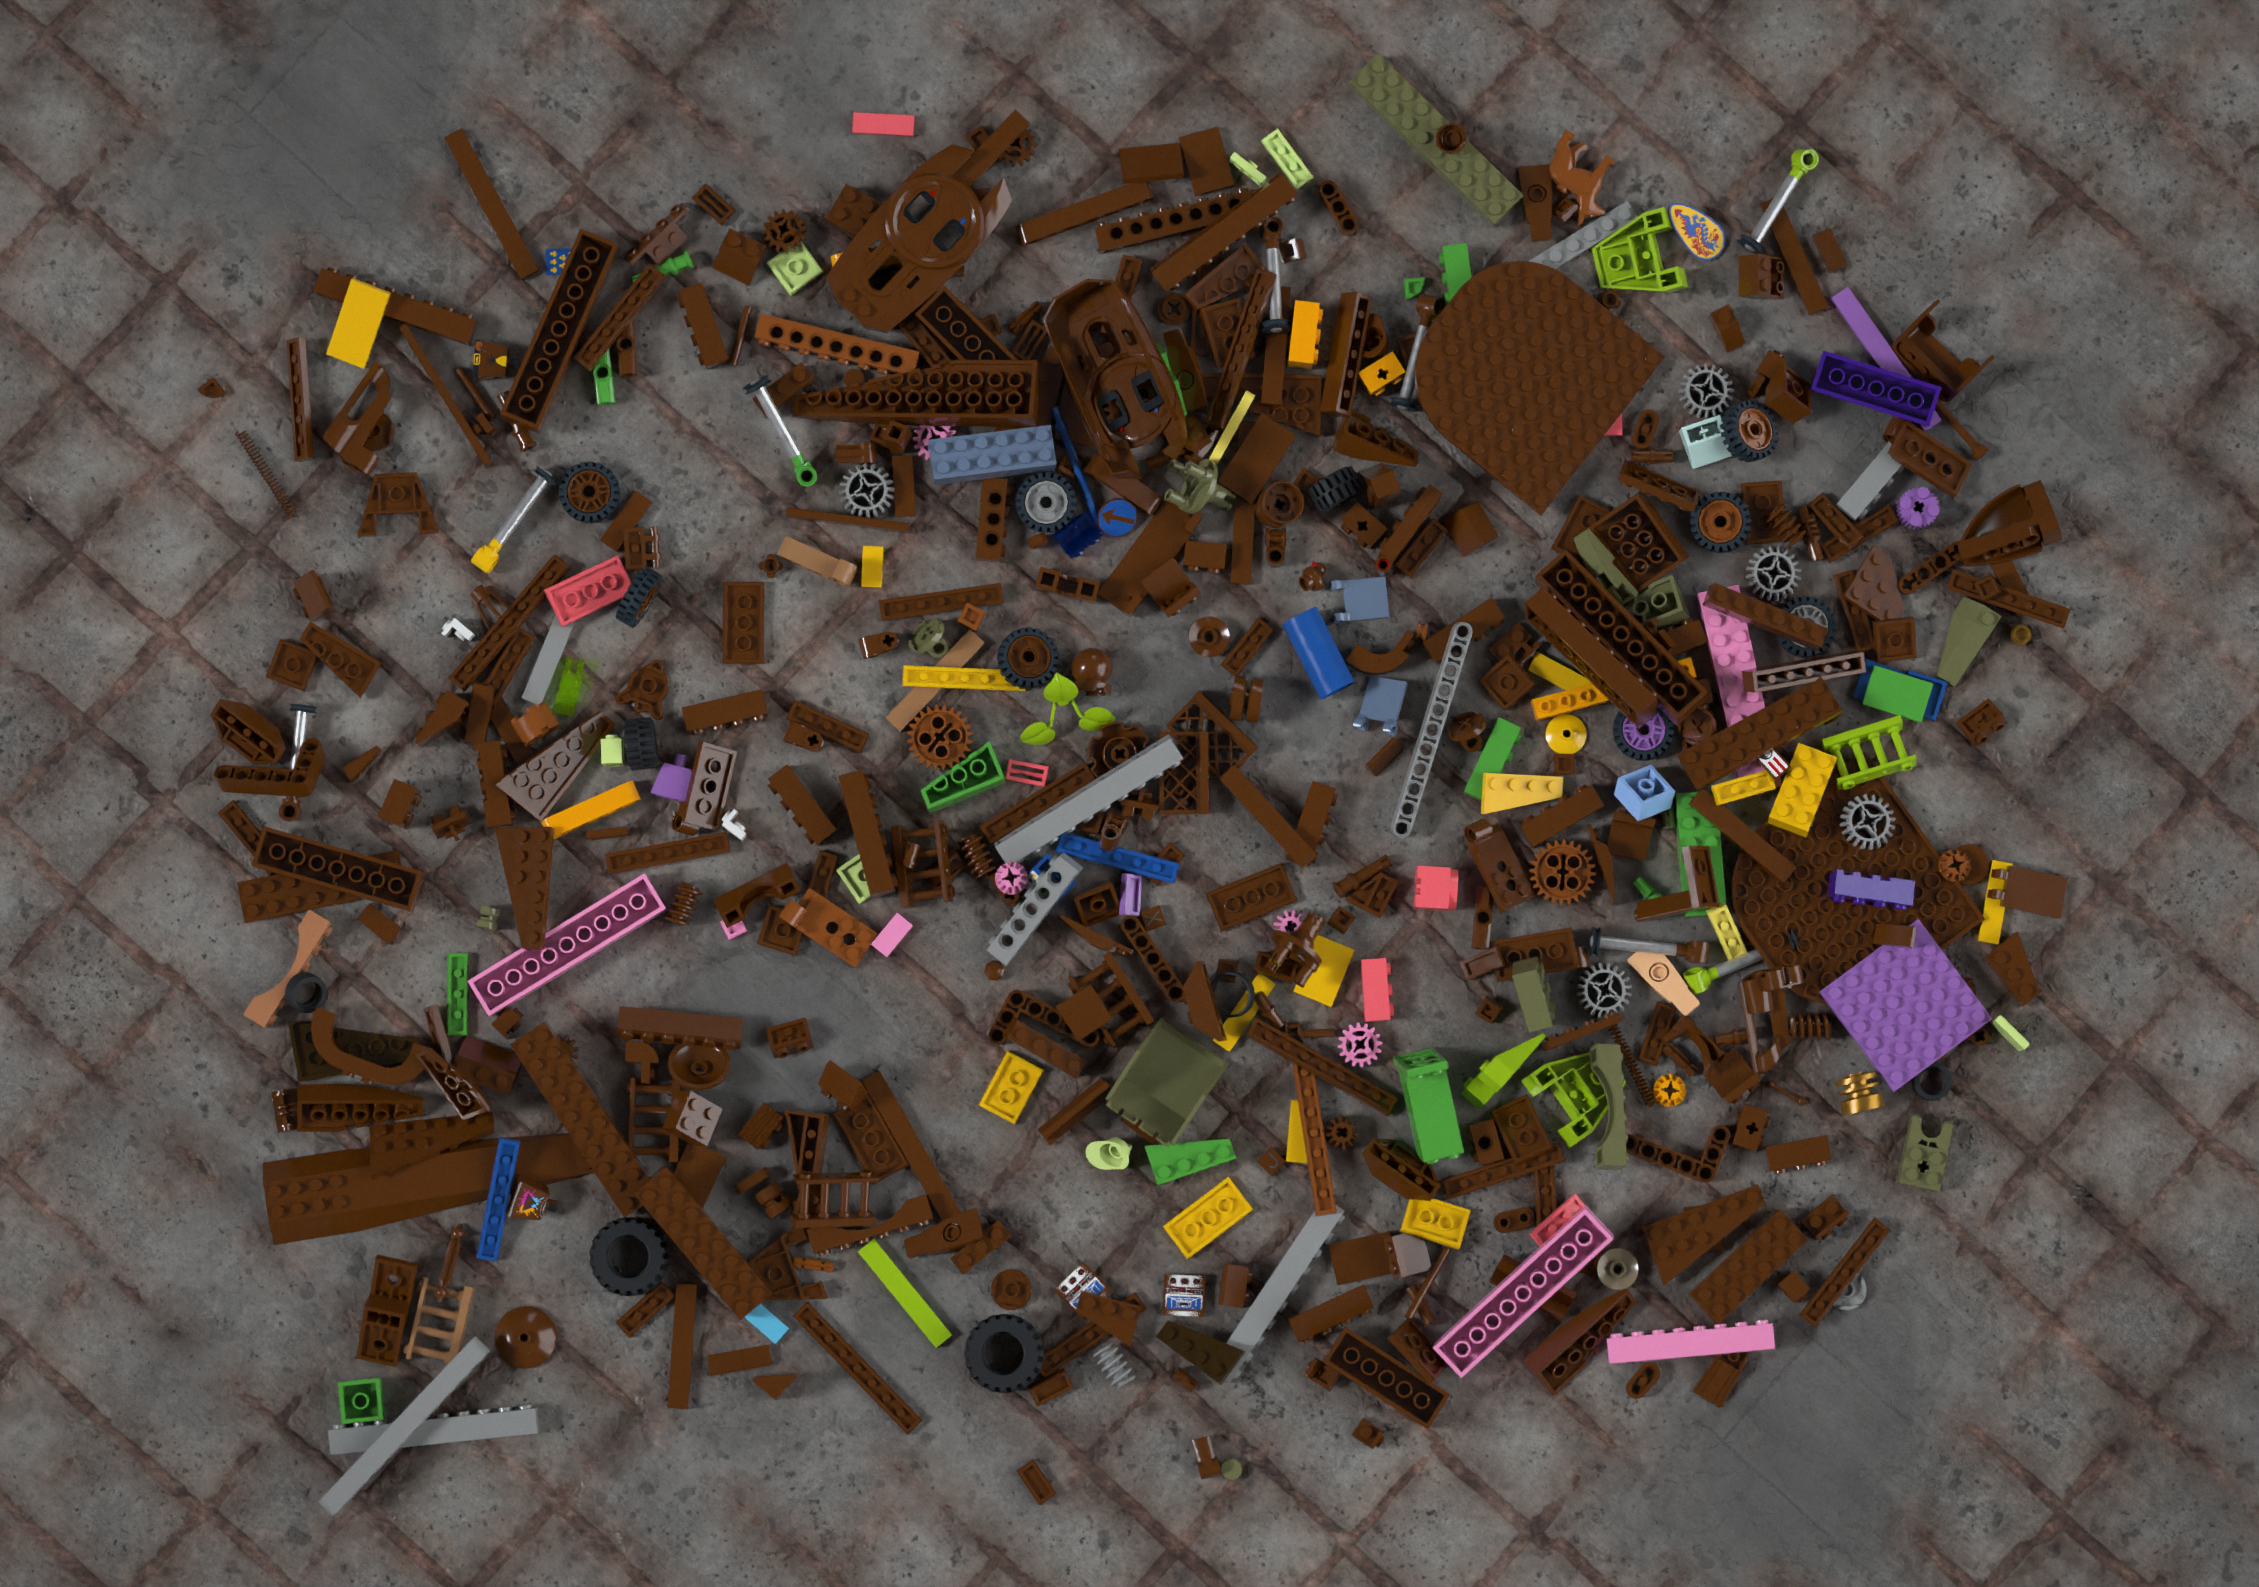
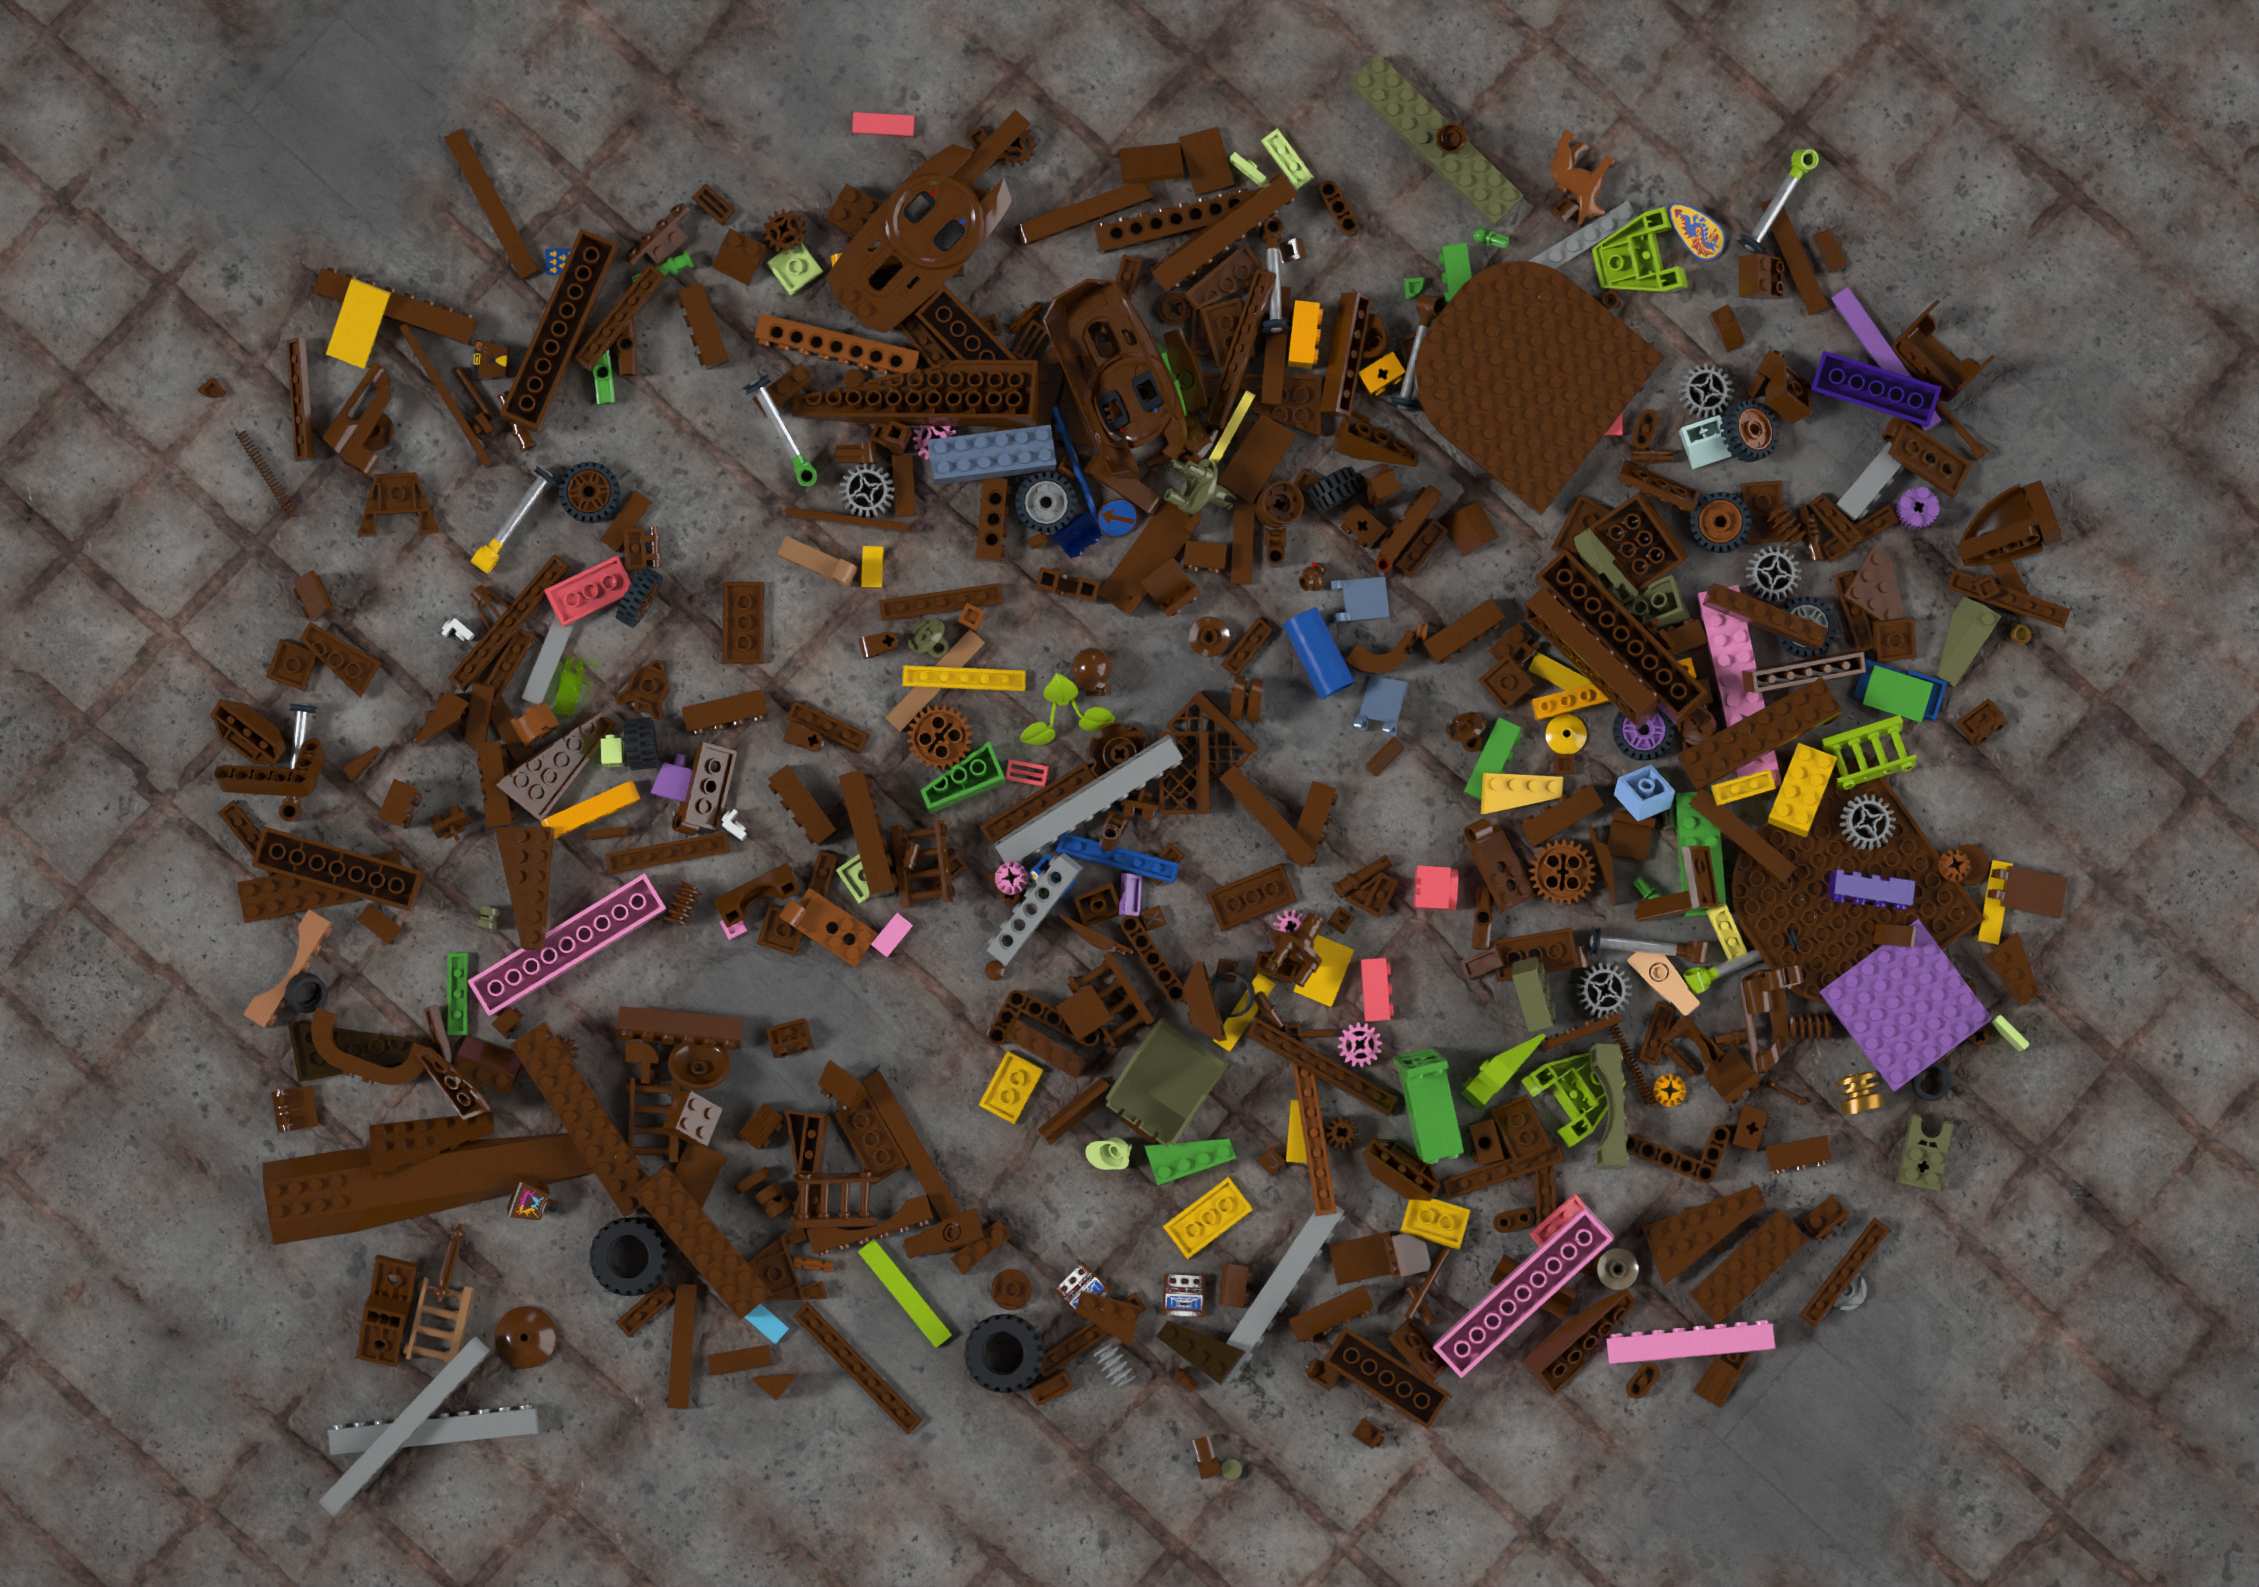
(342, 1106): reddish brown wedge -> none
(361, 1400): bright green brick -> none
(498, 1199): blue tile -> none
(740, 335): reddish brown bar -> none
(770, 560): reddish brown plate -> none
(978, 856): reddish brown piece -> none
(1036, 1482): reddish brown tile -> none
(1041, 650): wheel -> none
(1094, 825): reddish brown plate -> none
(1438, 721): light grey beam -> none
(1482, 236): none -> bright green axle
(1489, 1009): reddish brown tile -> none
(1537, 200): reddish brown piece -> none
(1773, 764): slope -> none
(1794, 1287): reddish brown brick -> none
(1931, 567): reddish brown beam -> none

